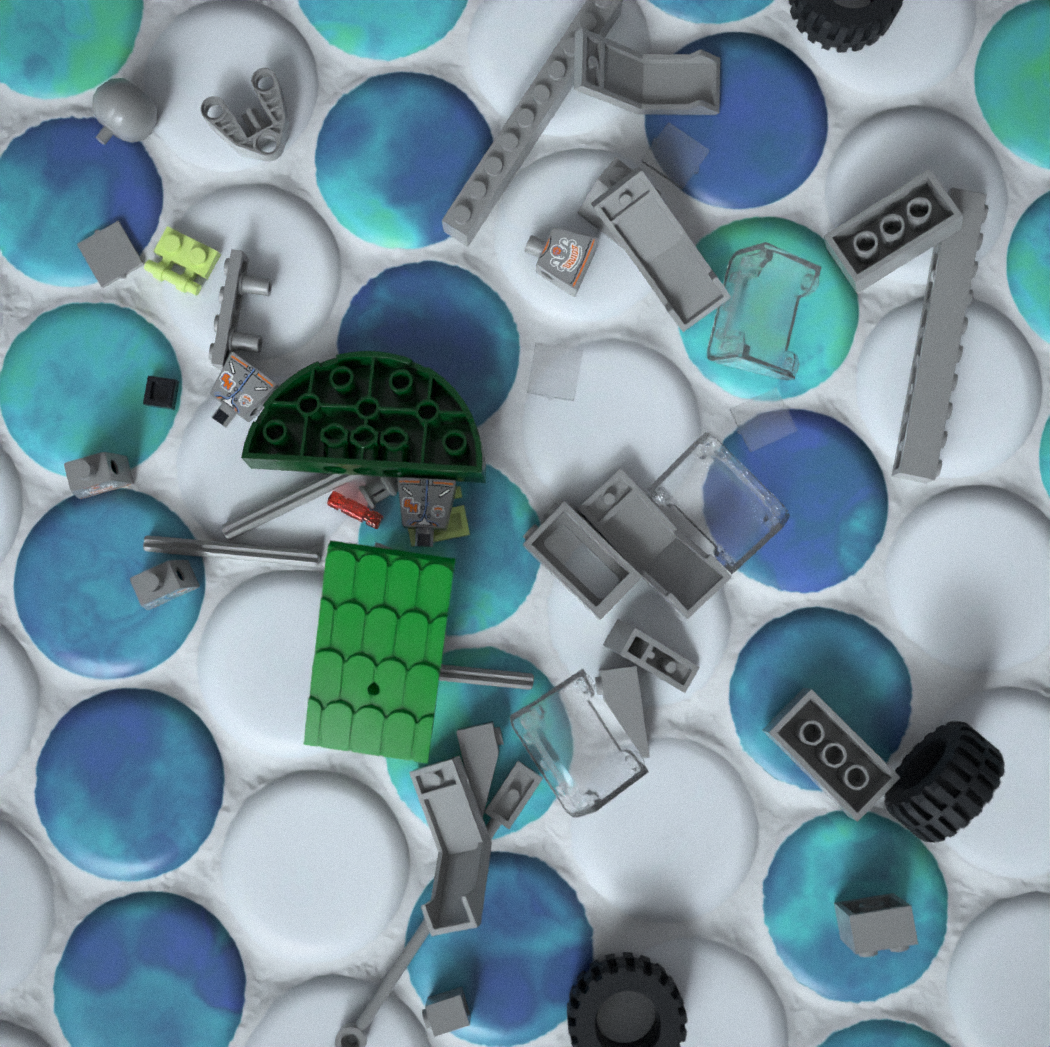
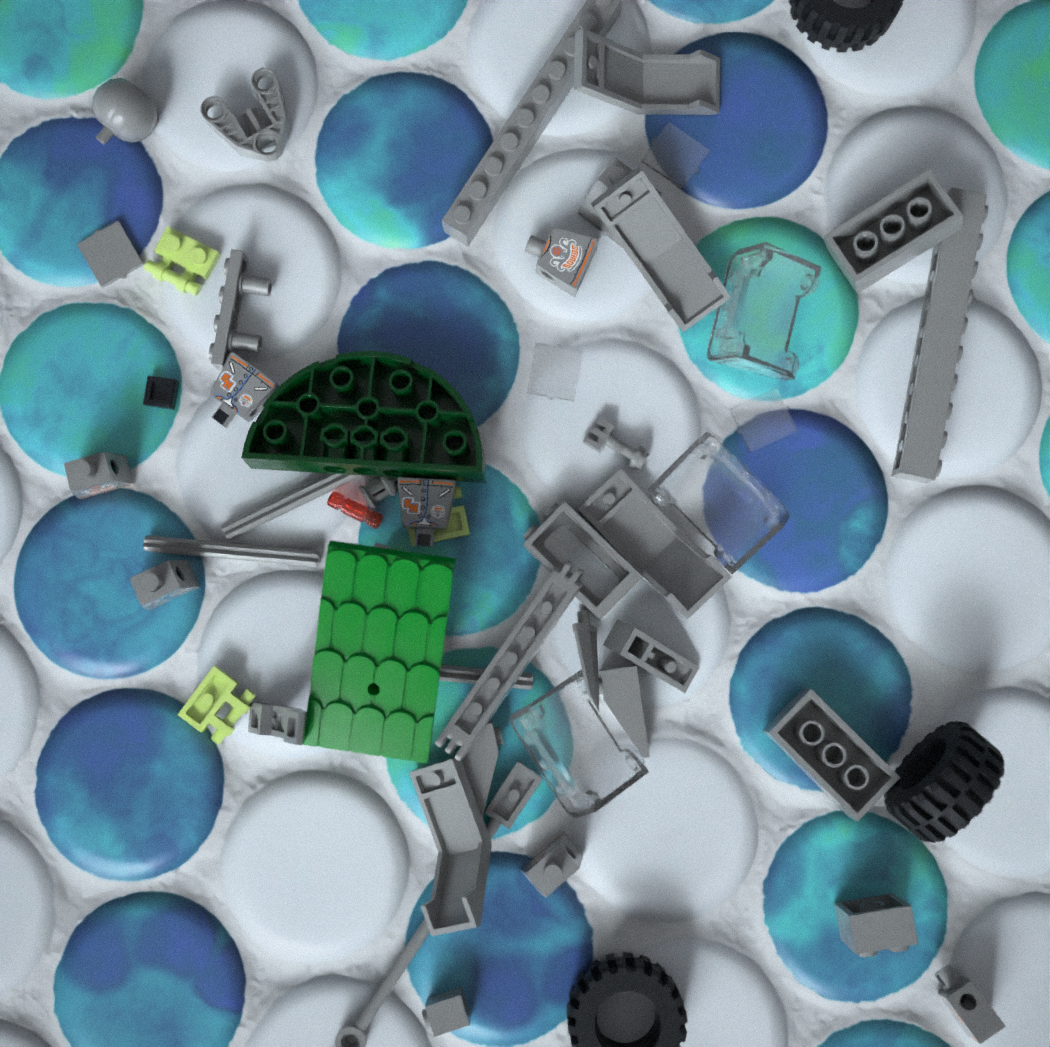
(209, 699): none -> yellowish green plate
(278, 721): none -> light grey slope
(510, 660): none -> light grey hinge
(553, 865): none -> light grey torso
(587, 648): none -> light grey bar
(637, 457): none -> light grey hinge
(974, 1013): none -> light grey torso

